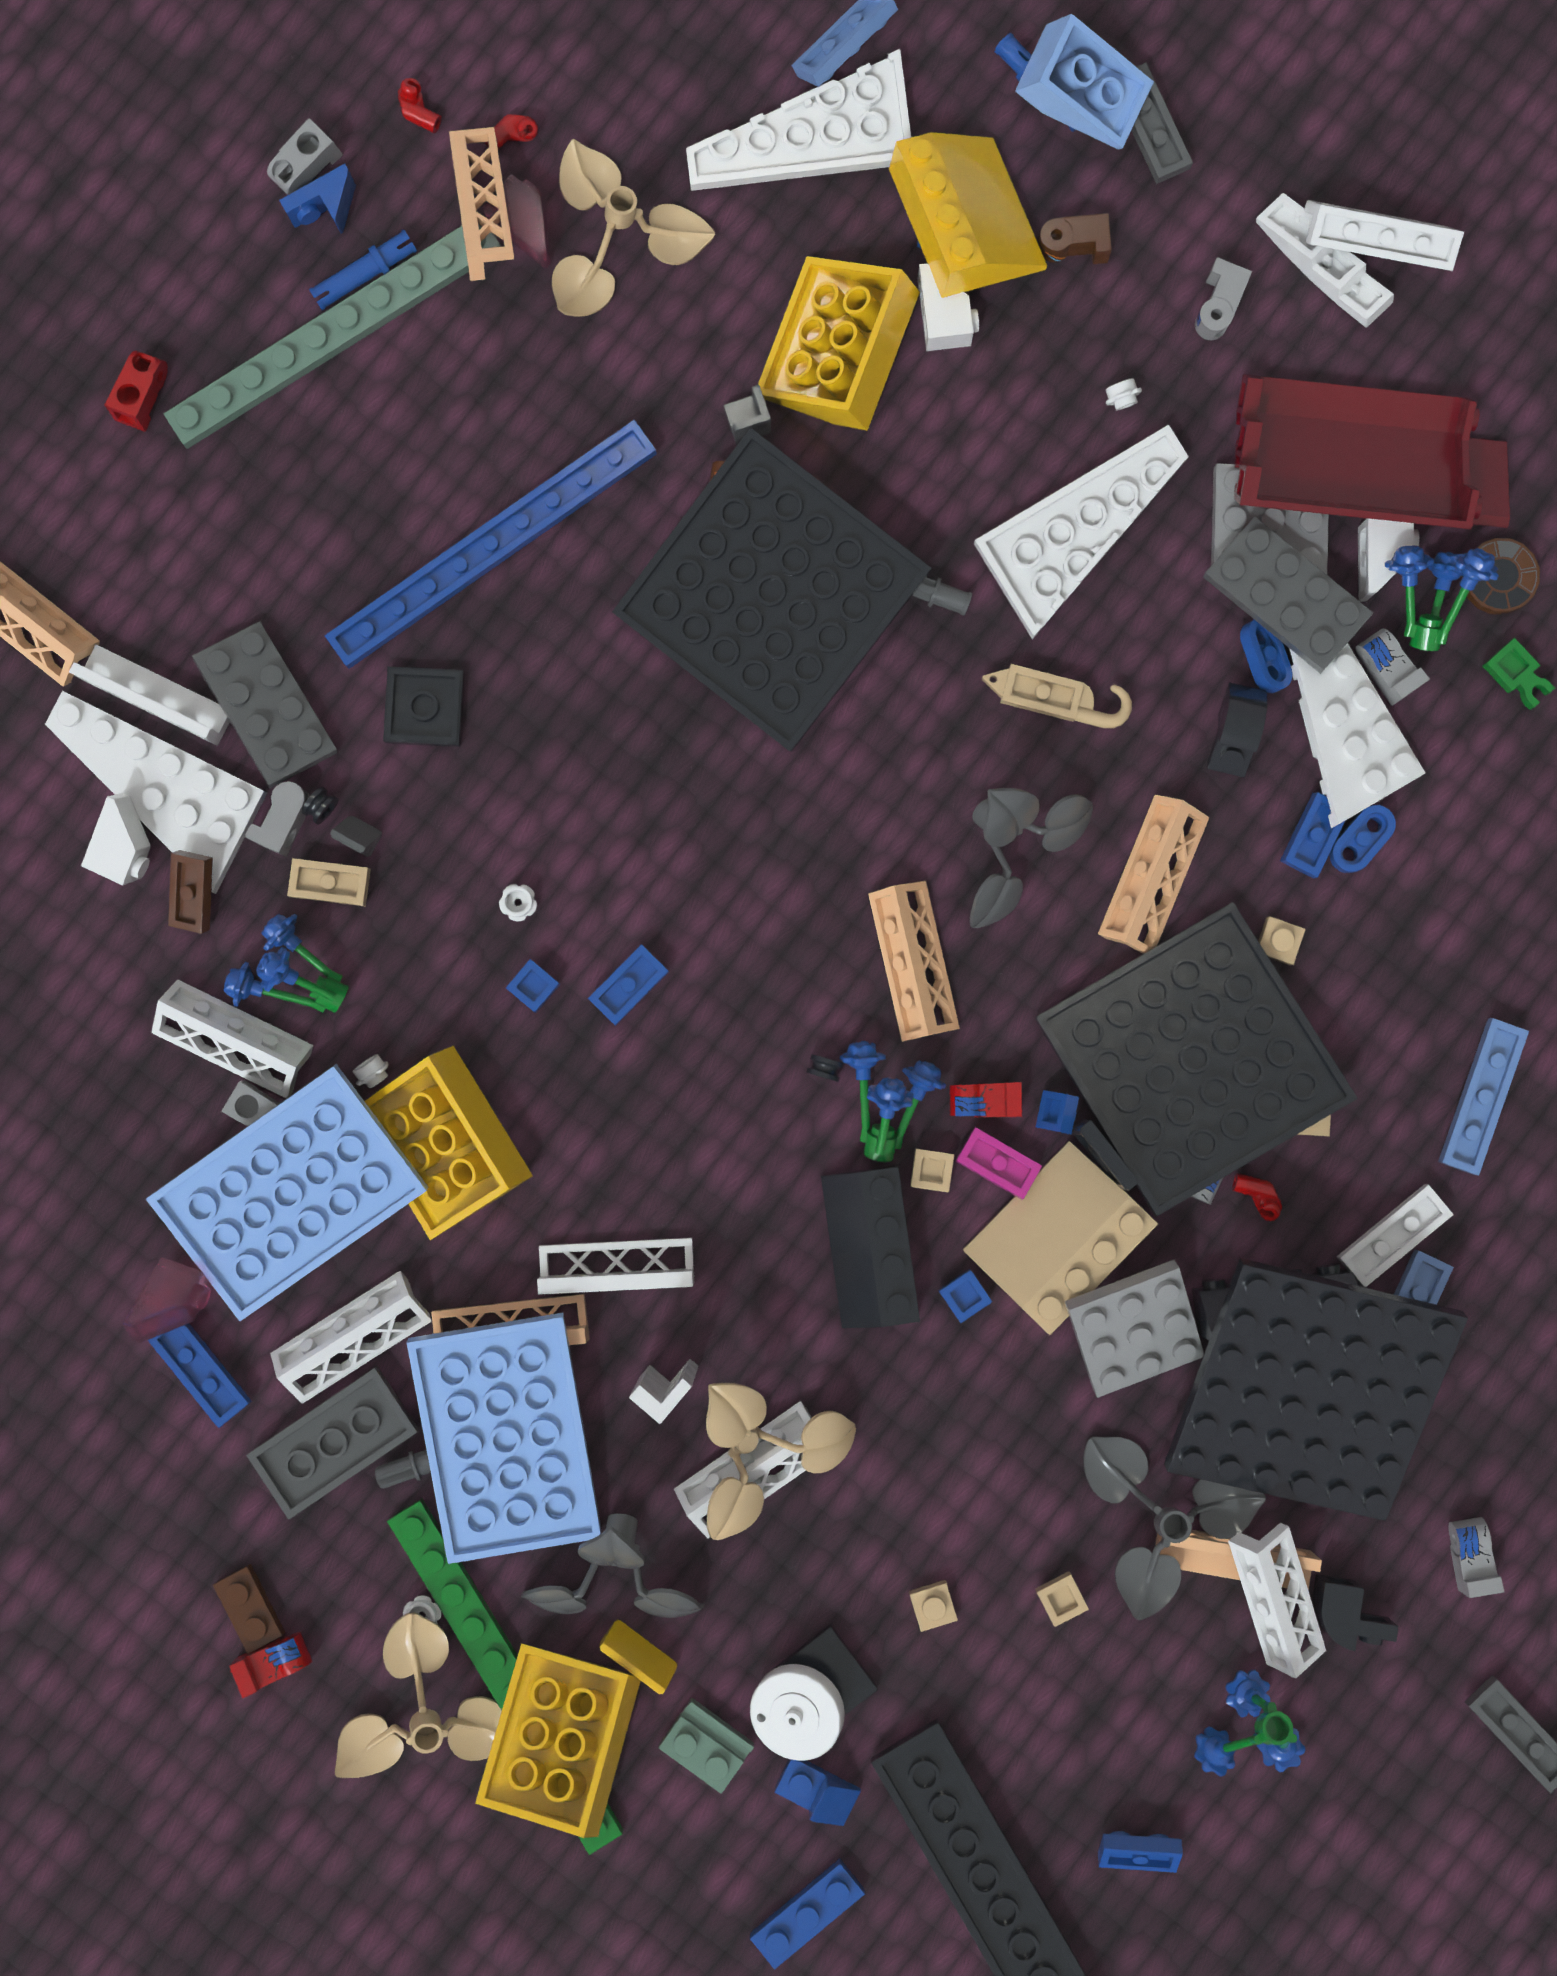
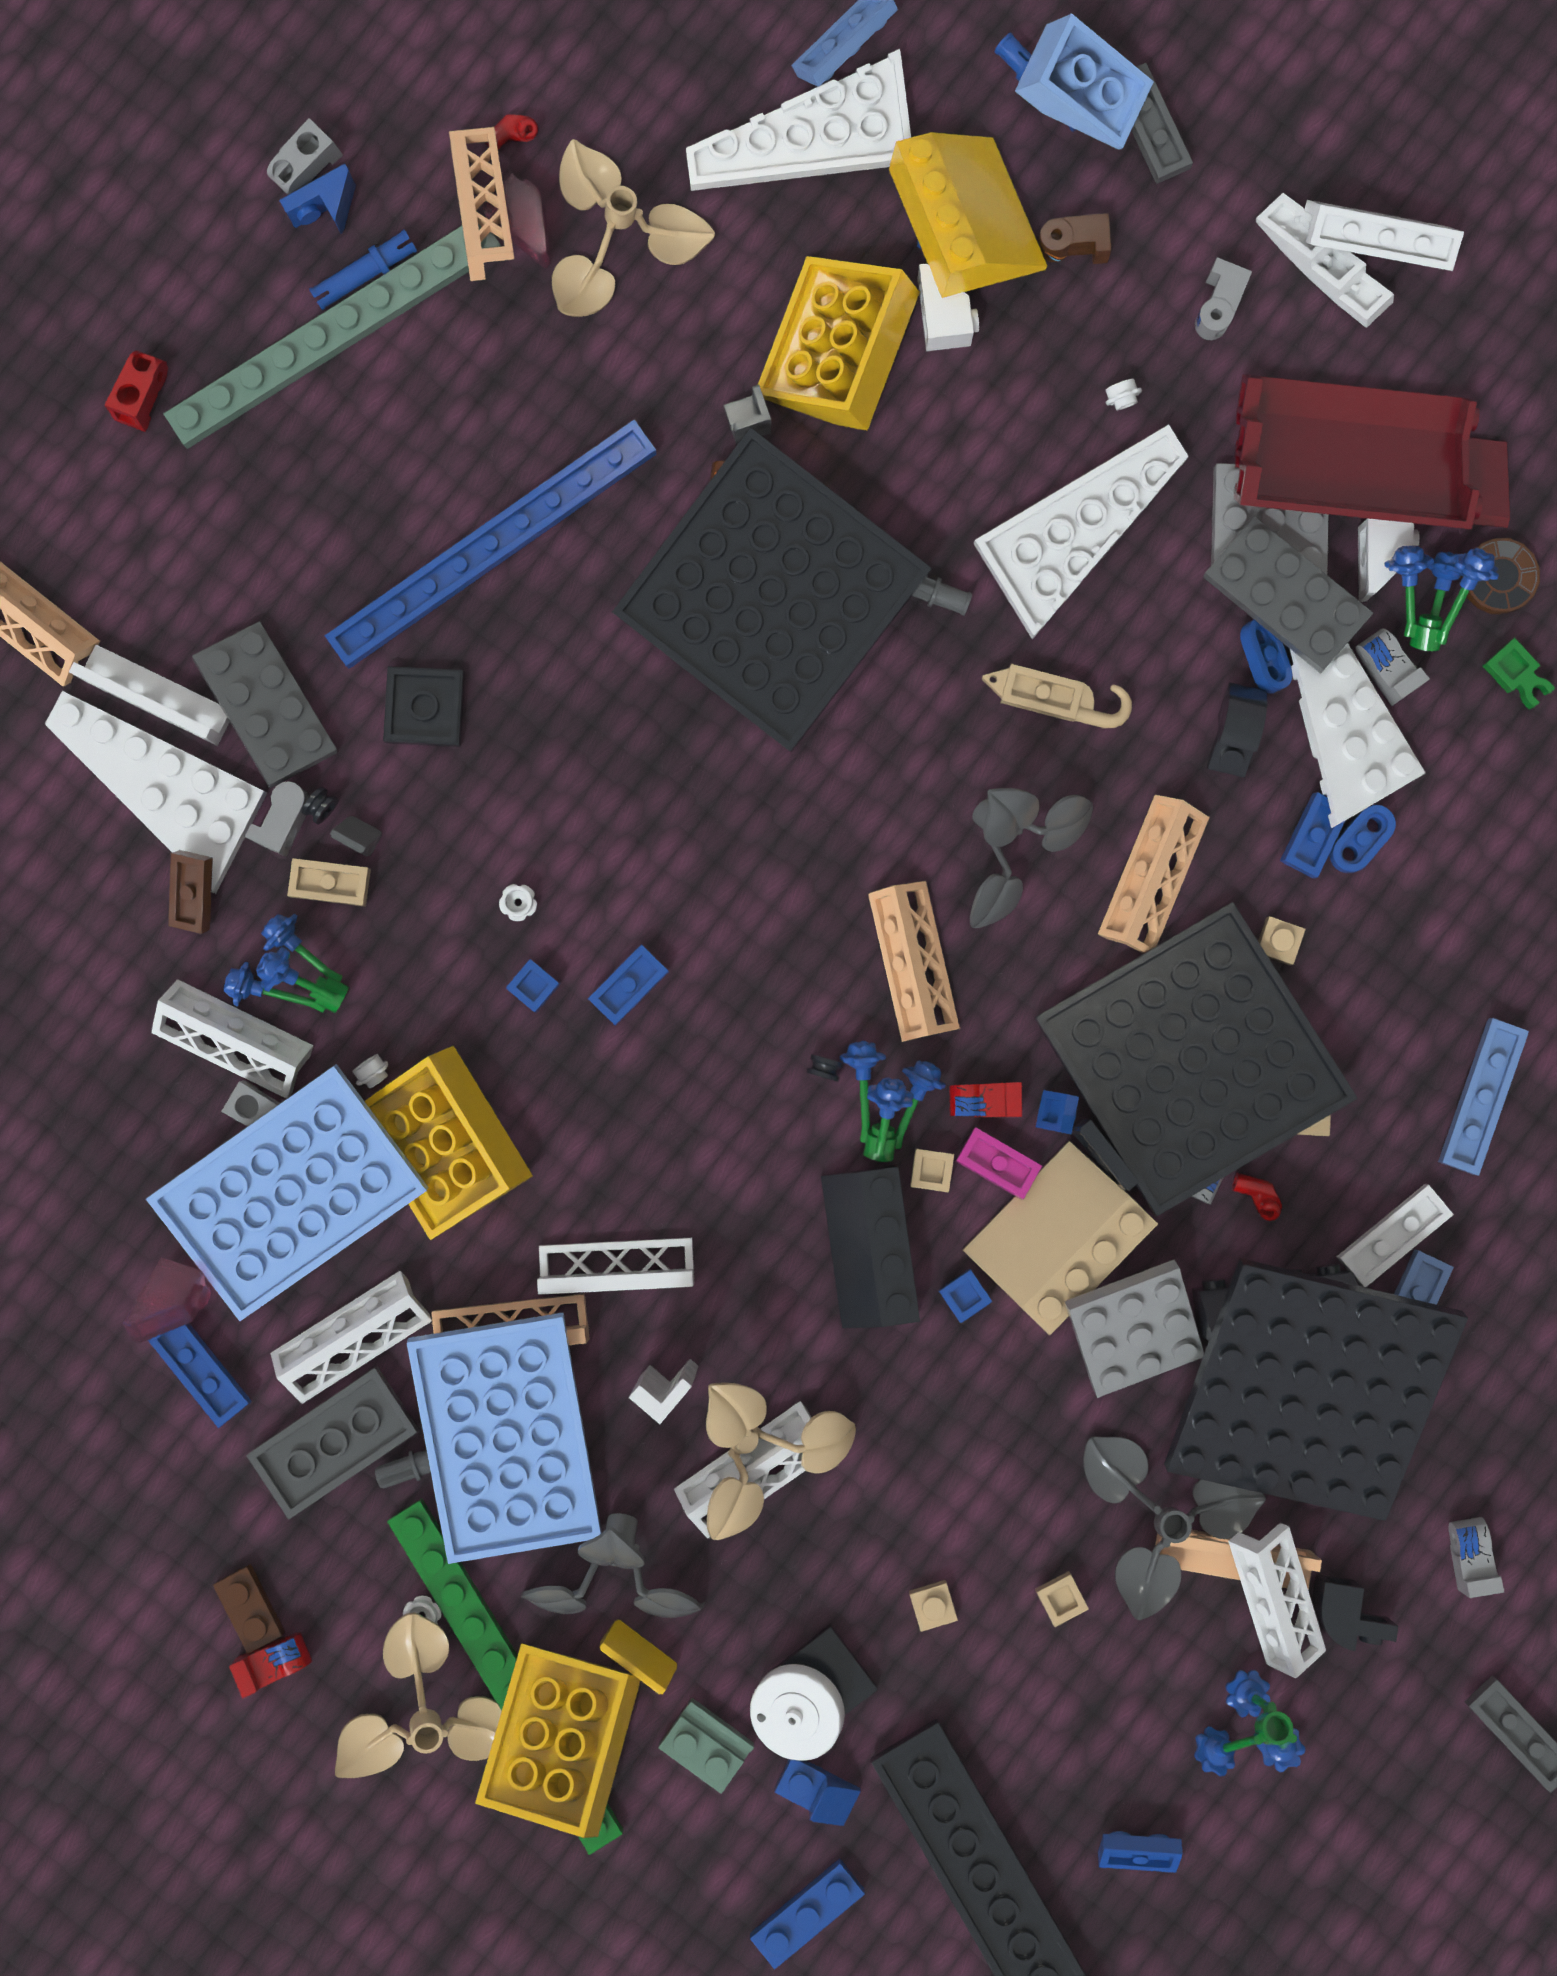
(118, 842): white slope -> none
(413, 106): red arm -> none

